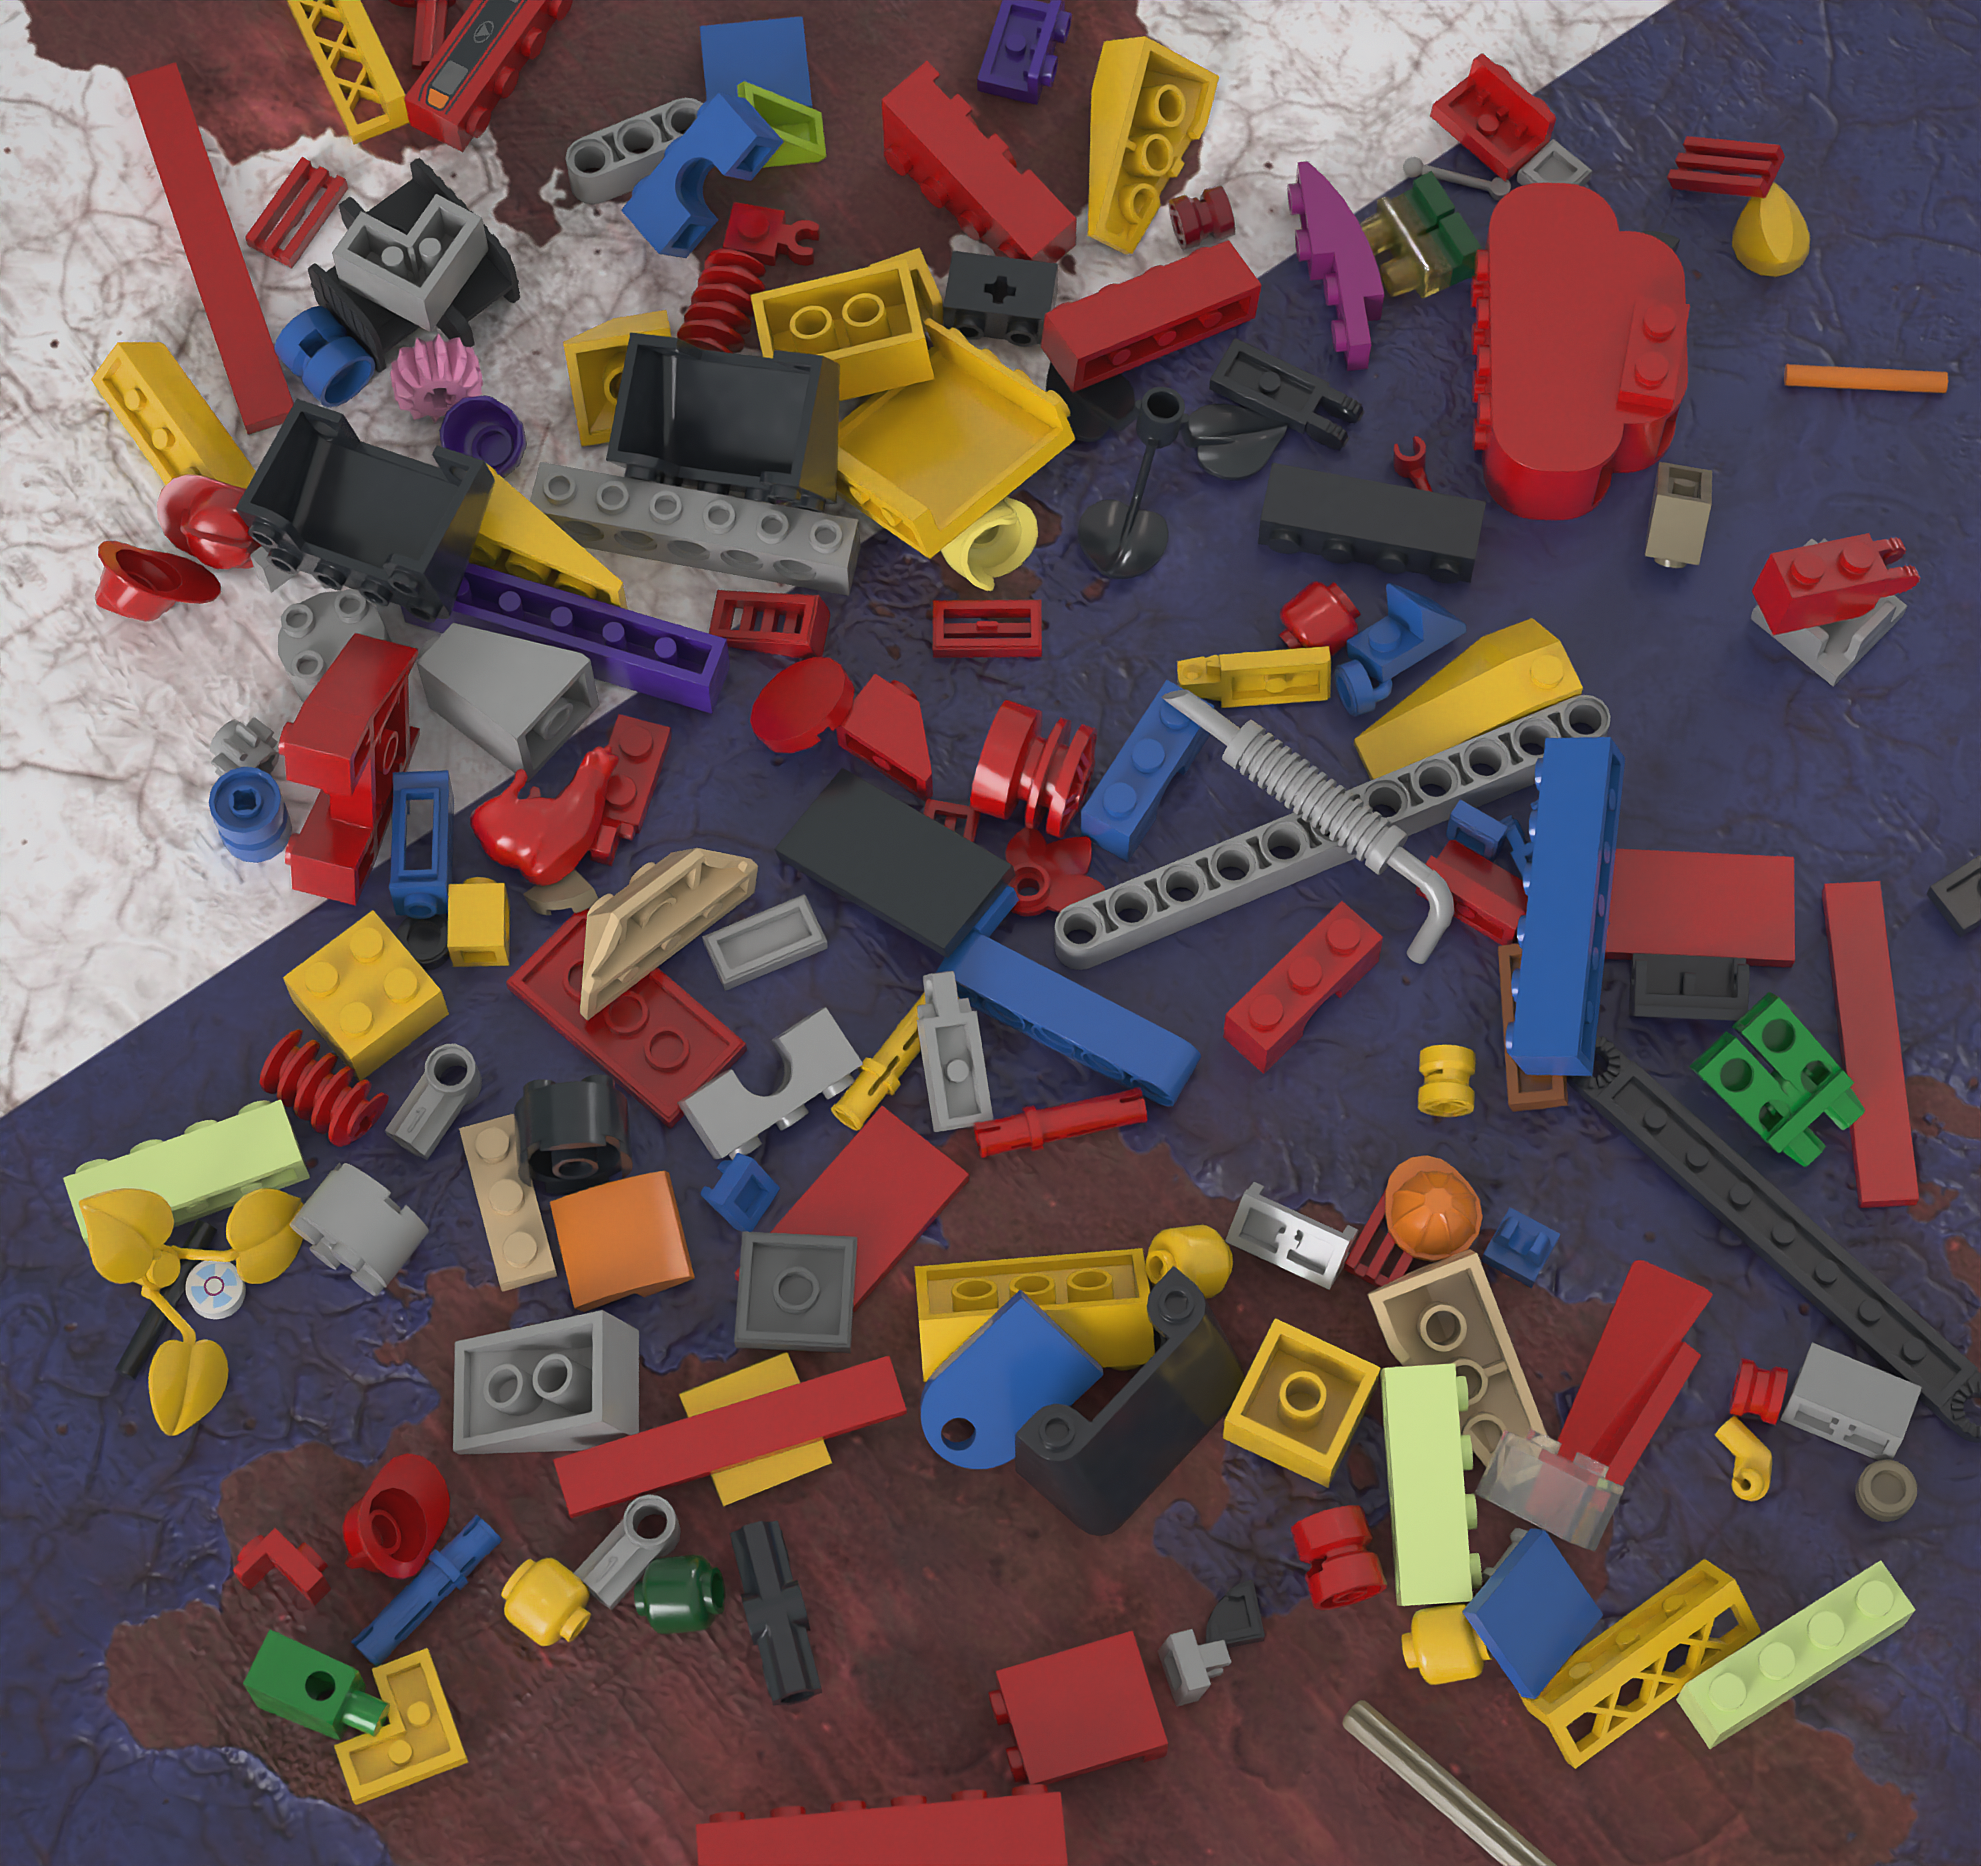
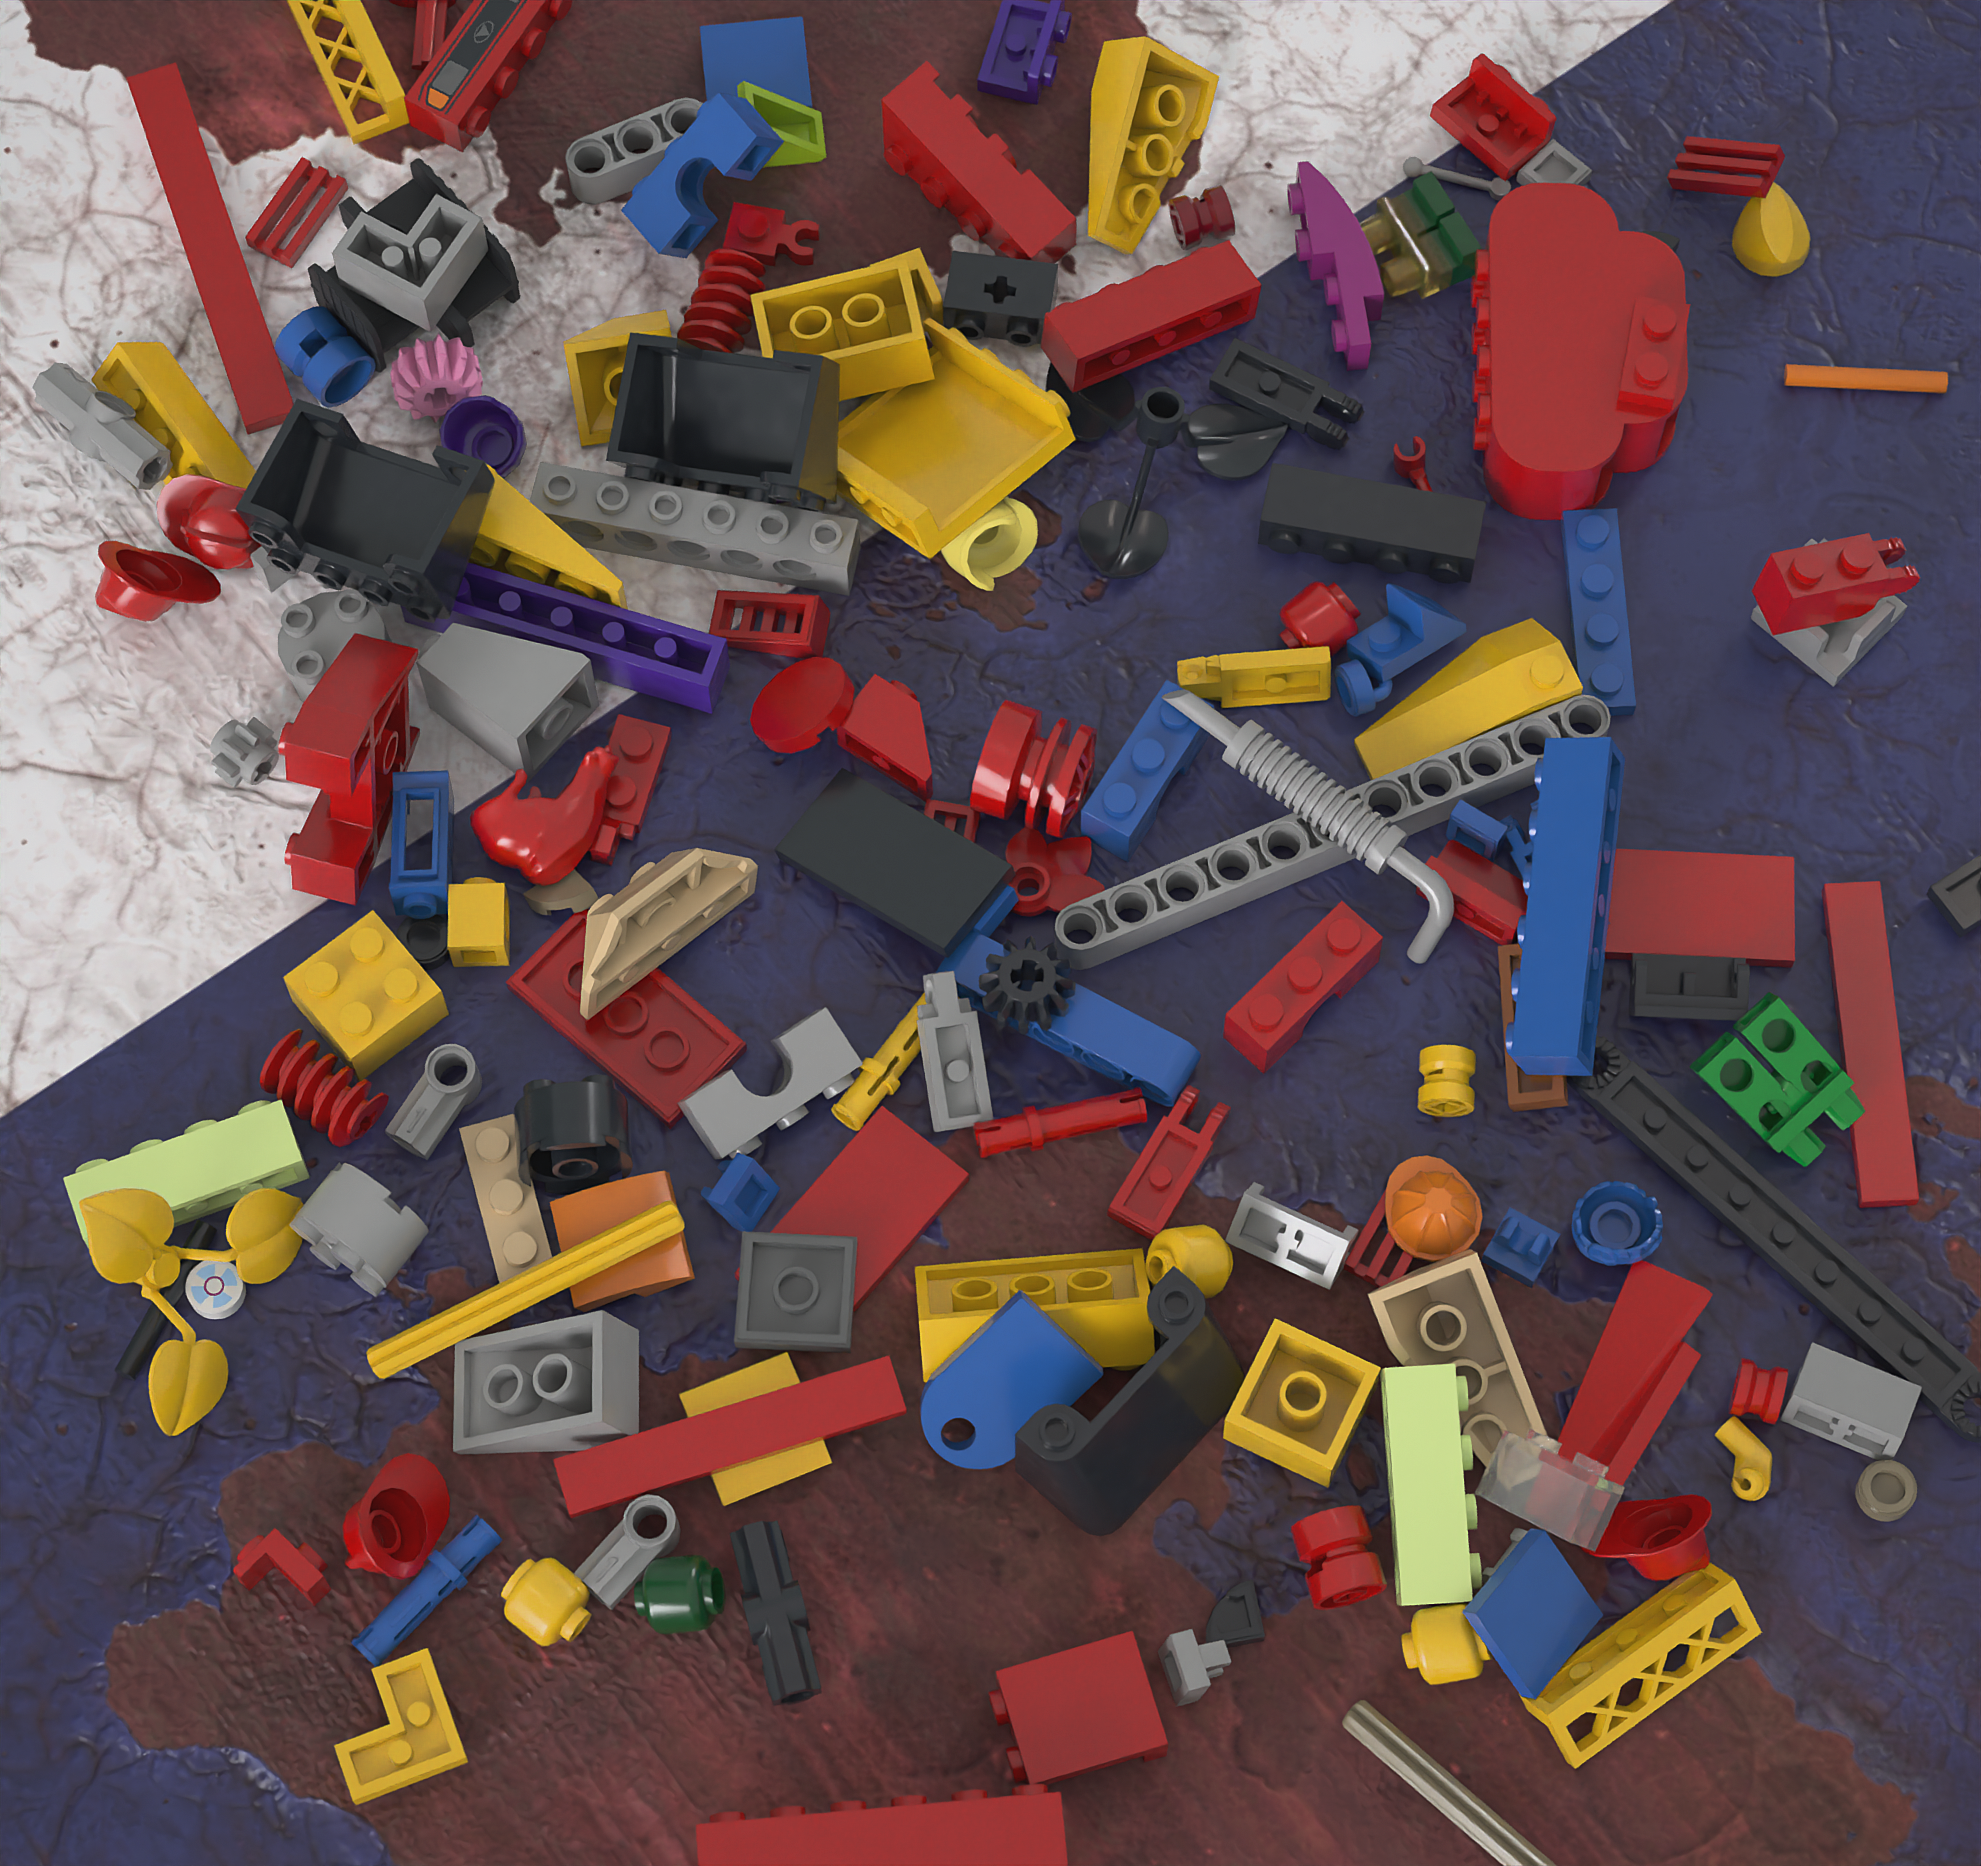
(102, 426): none -> light grey piece
(250, 814): blue wheel -> none
(292, 1677): green torso -> none
(525, 1289): none -> yellow axle
(765, 942): light grey tile -> none
(987, 637): red tile -> none
(1007, 977): none -> black gear
(1166, 1168): none -> red hinge
(1598, 607): none -> blue plate
(1617, 1224): none -> blue hair
(1658, 1535): none -> red piece
(1679, 515): dark tan slope -> none
(1795, 1654): yellowish green brick -> none

